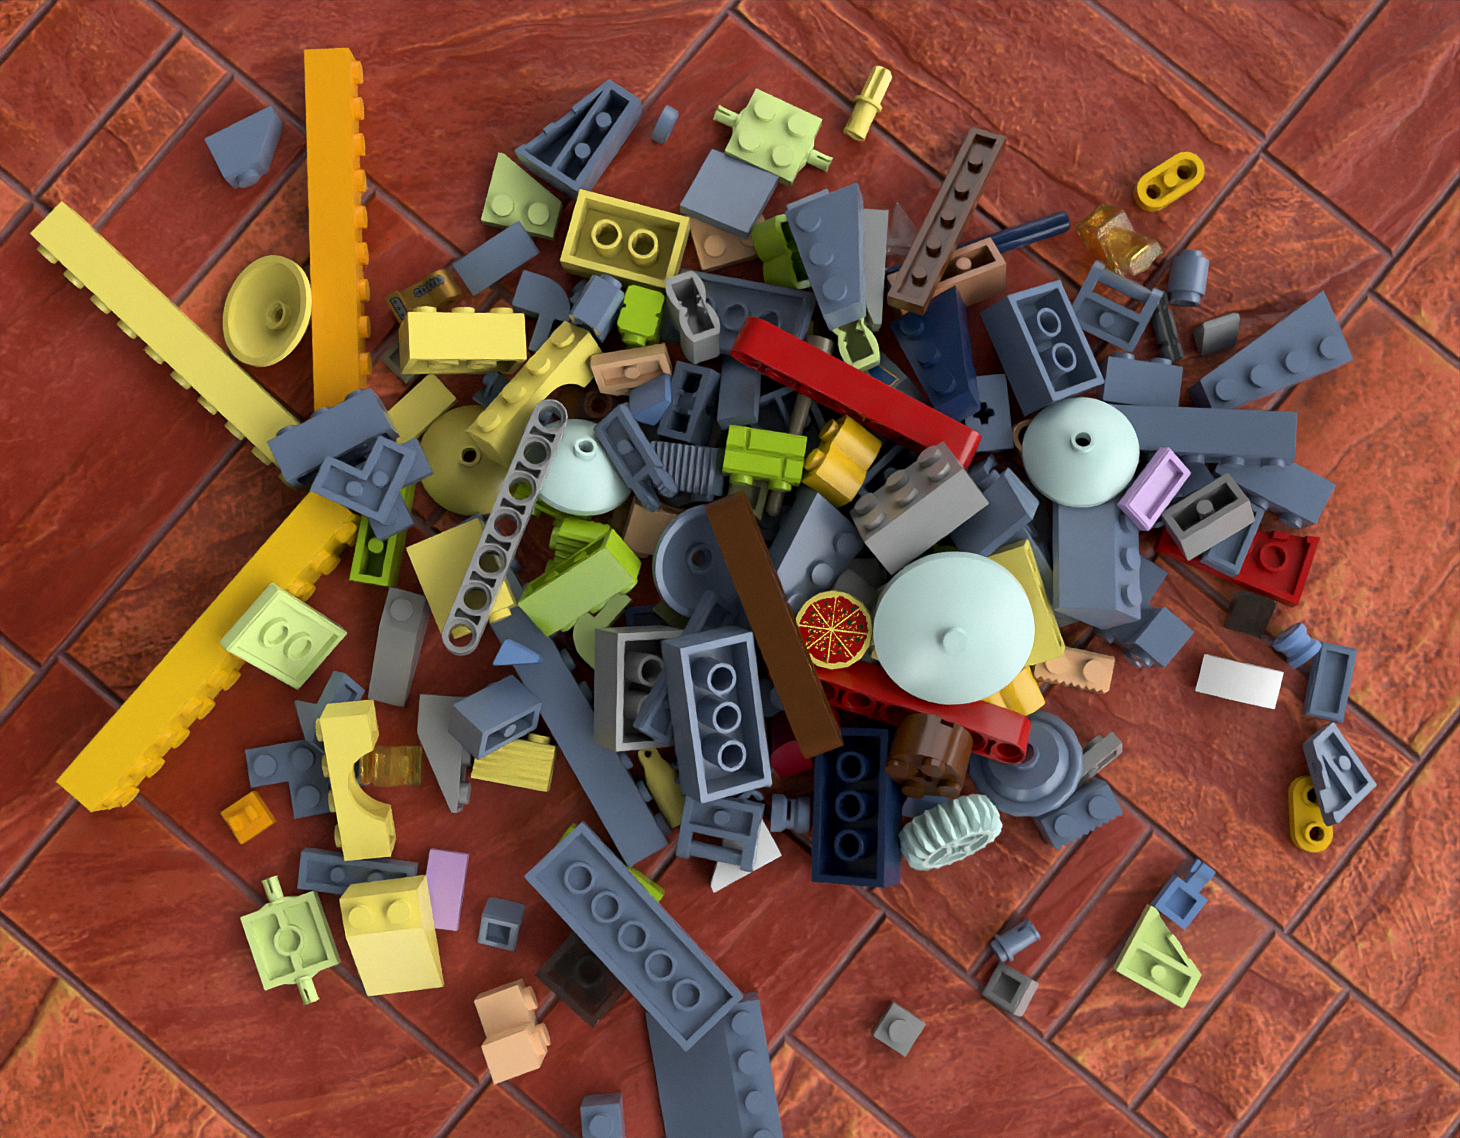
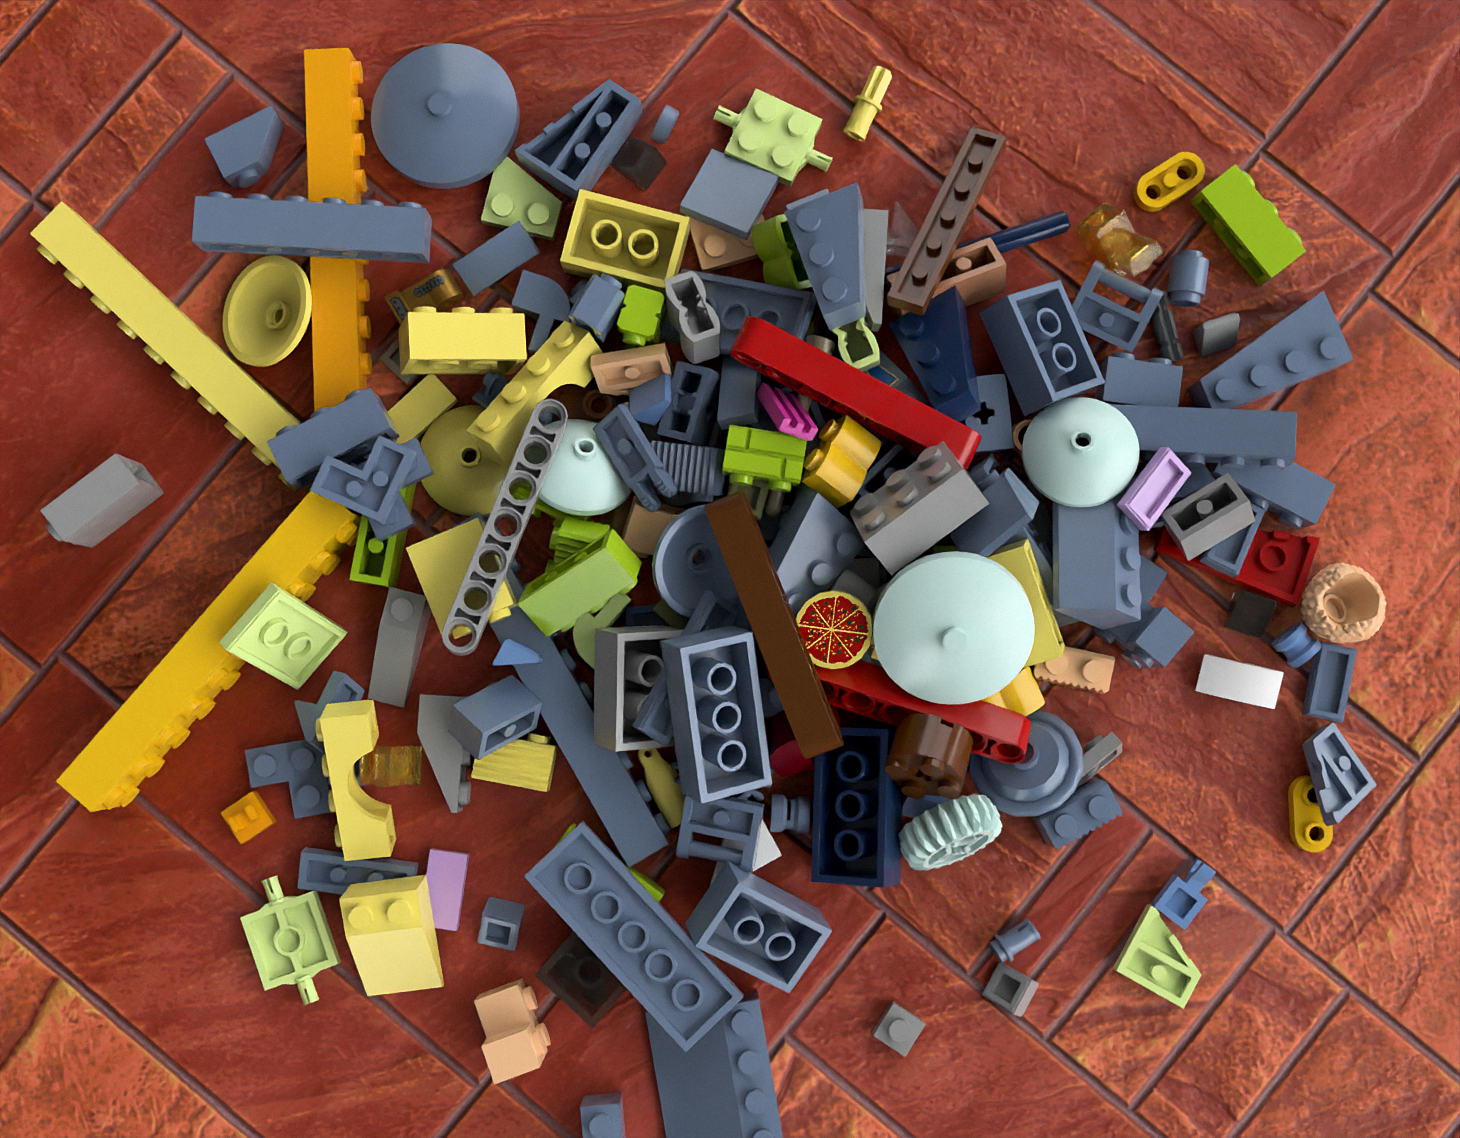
(101, 502): none -> light grey brick
(312, 228): none -> sand blue brick
(445, 116): none -> sand blue dish
(639, 162): none -> clear smoke slope
(758, 927): none -> sand blue brick
(787, 409): none -> dark pink tile
(1248, 225): none -> lime brick
(1343, 604): none -> light nougat hair

